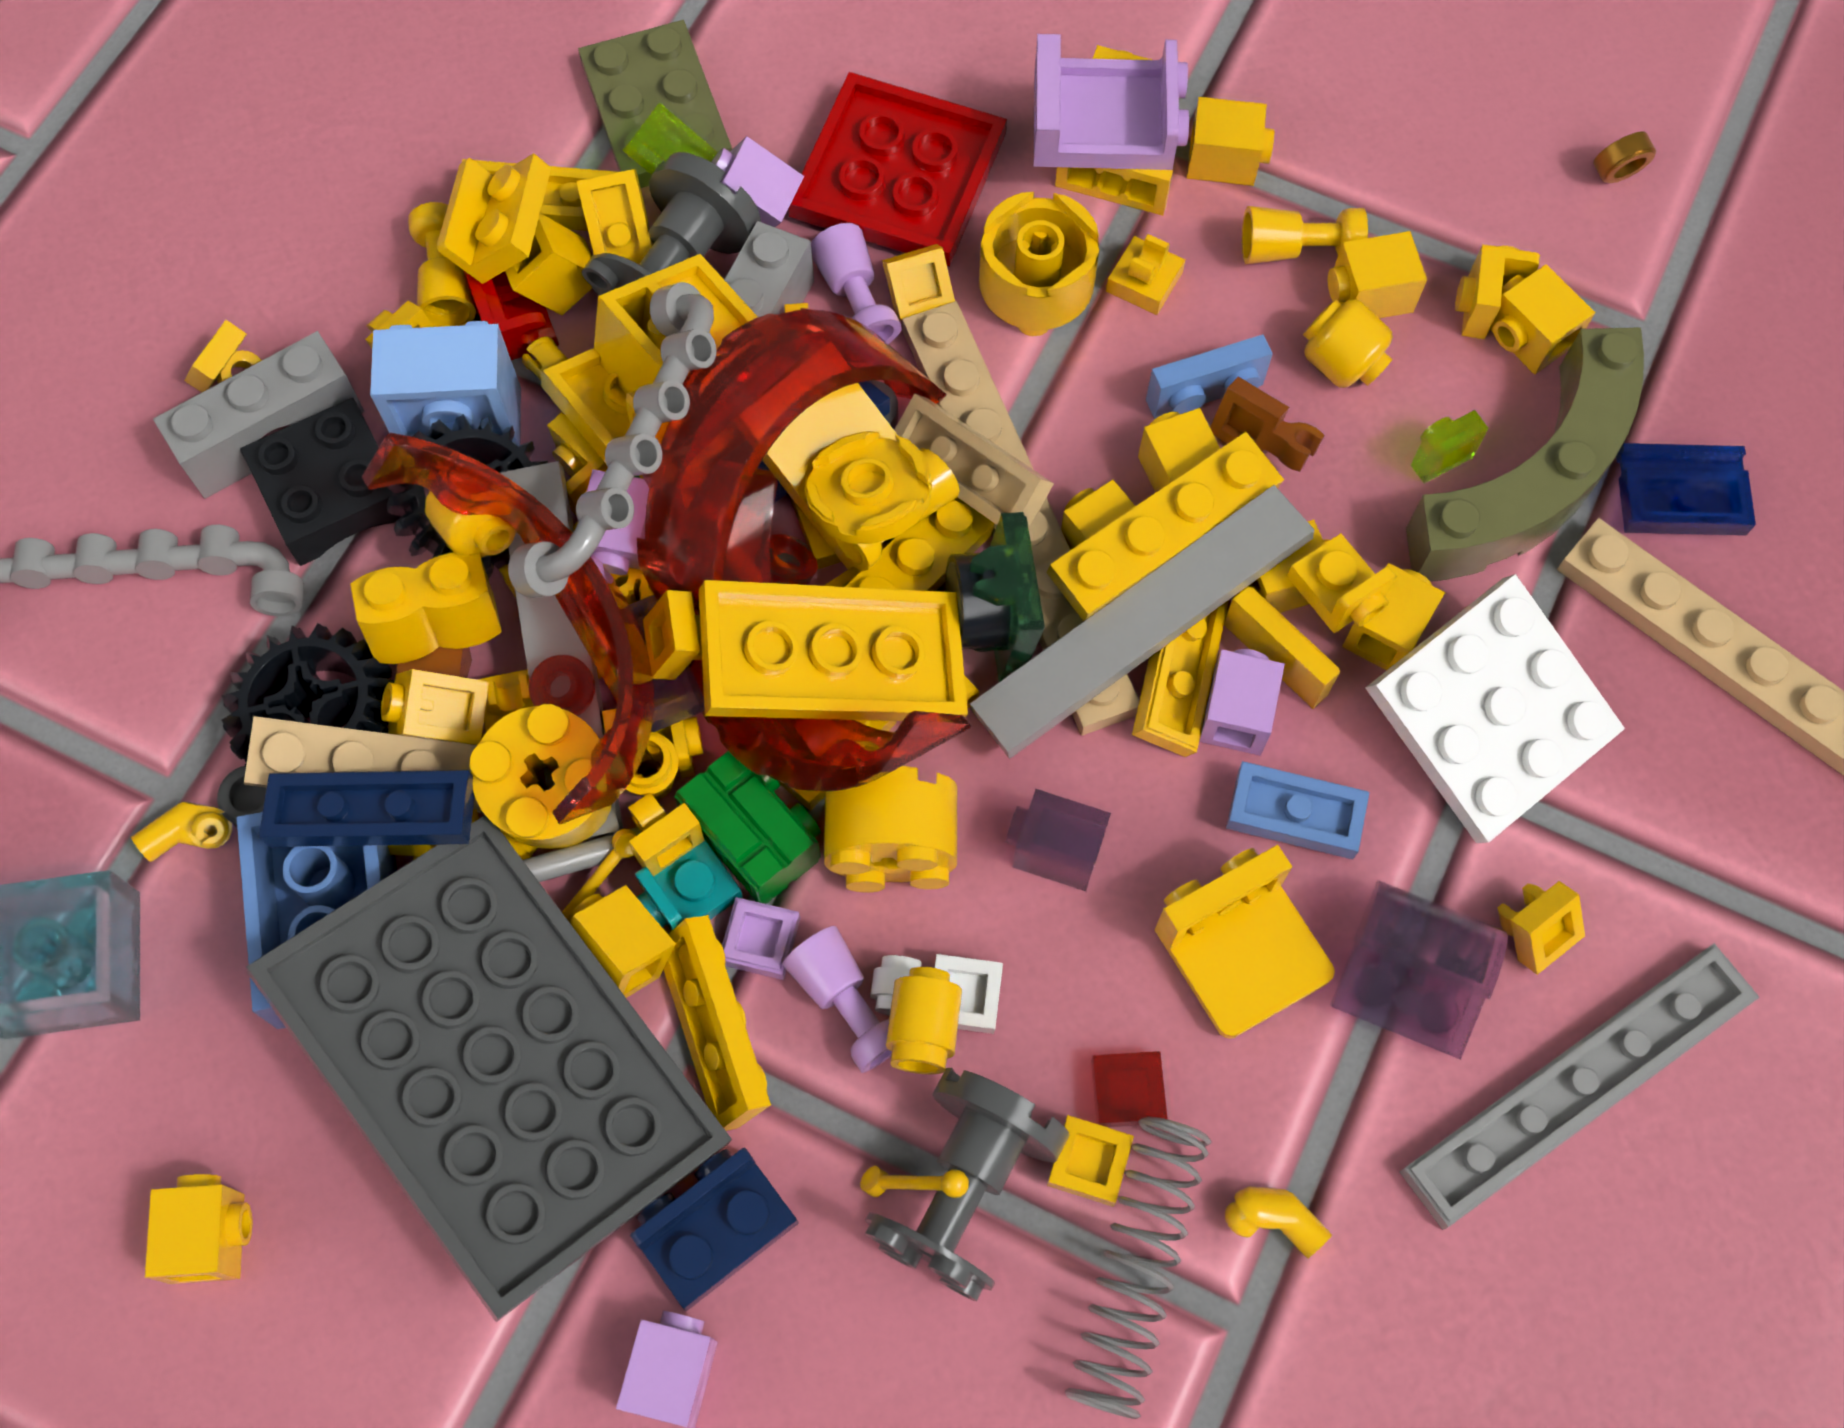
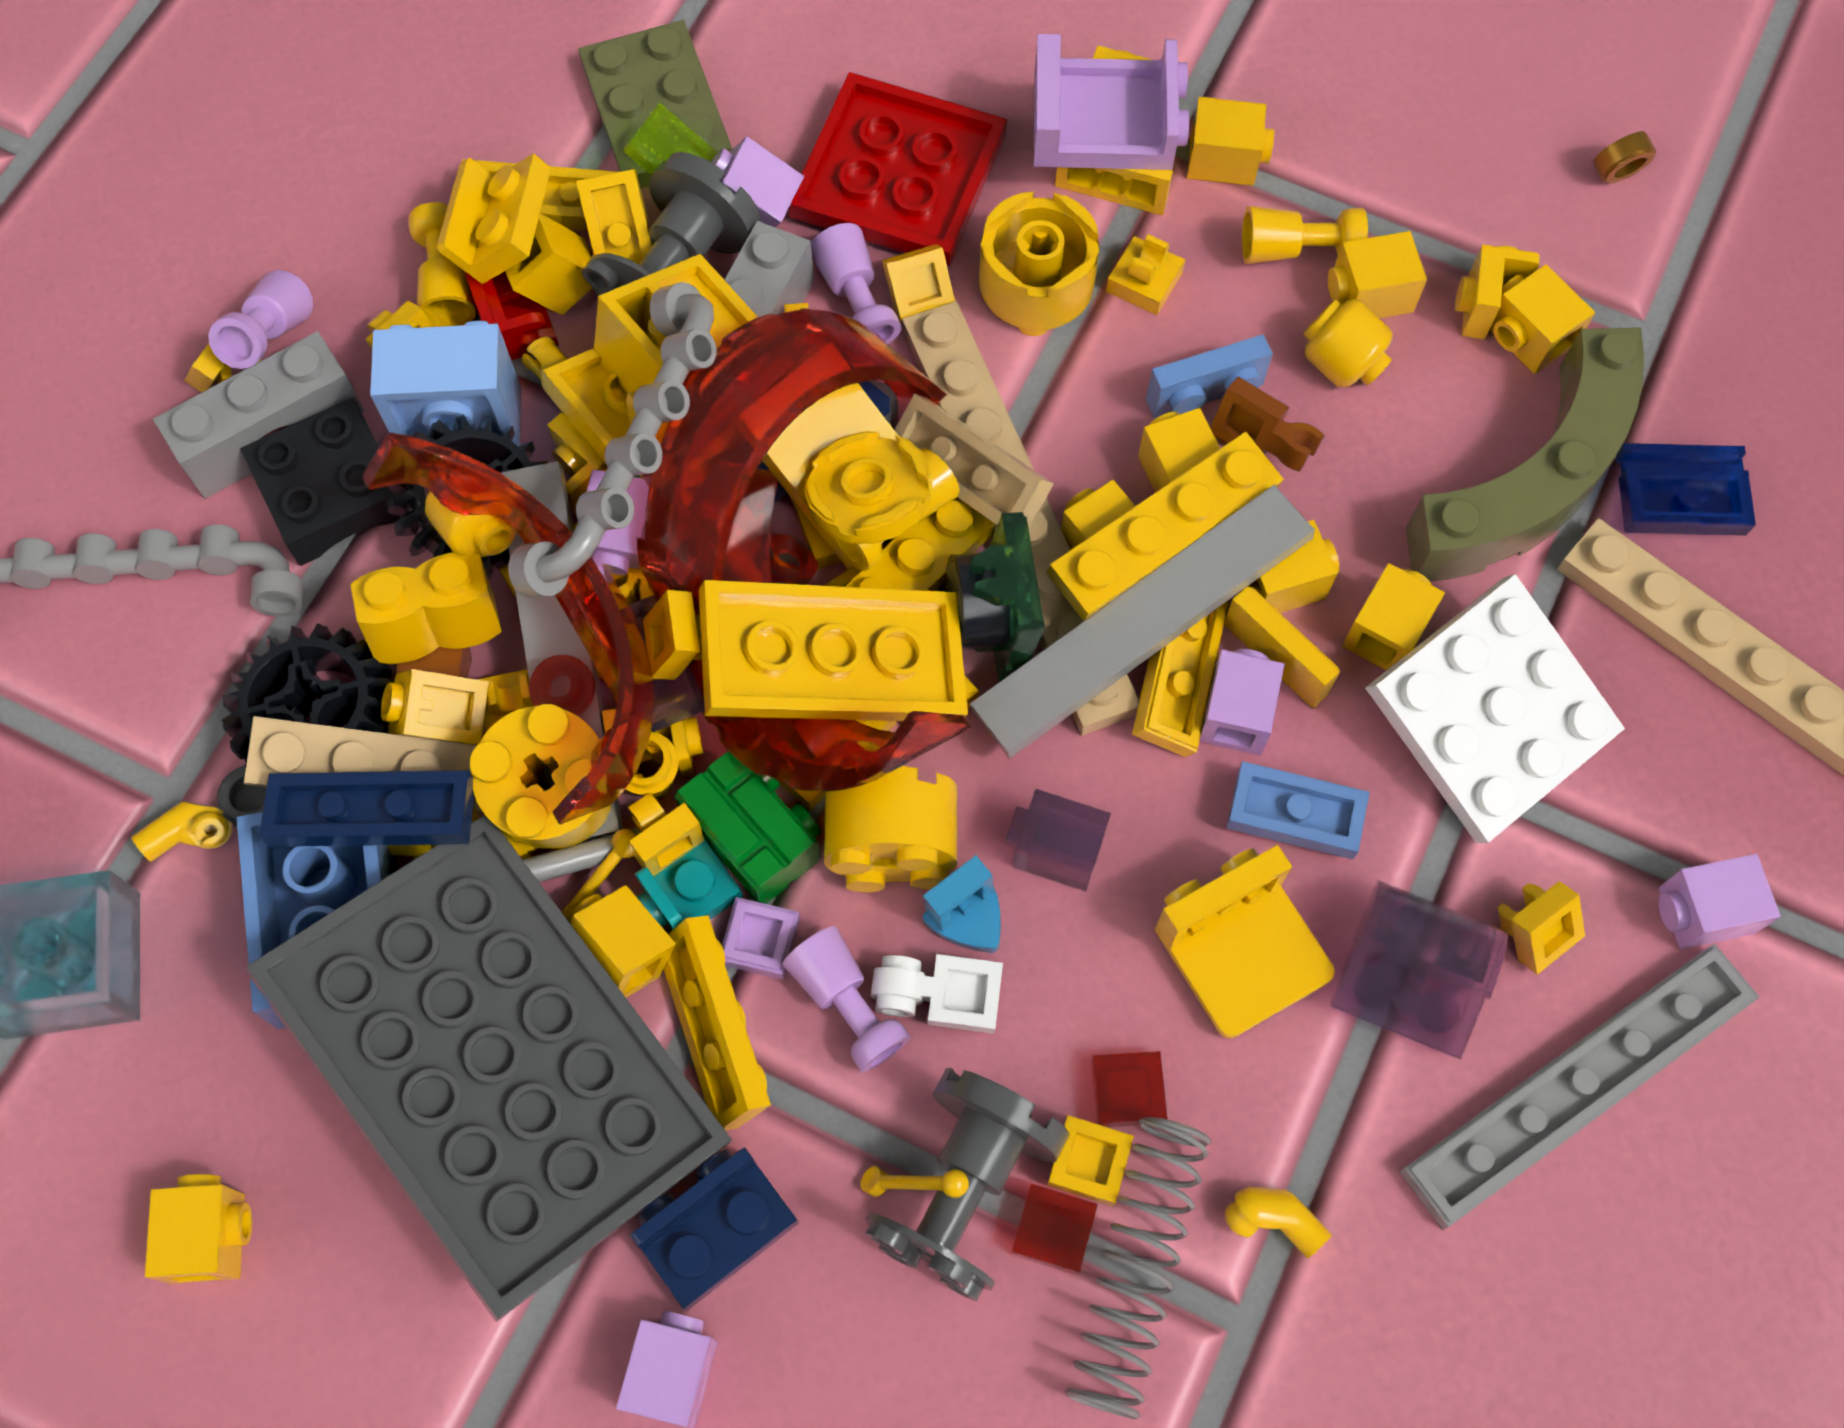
(270, 310): none -> lavender piece
(923, 1021): yellow brick -> none
(965, 908): none -> dark azure tile
(1054, 1229): none -> clear red tile
(1341, 584): yellow bracket -> none
(1448, 445): clear neon green plate -> none
(1717, 902): none -> lavender brick

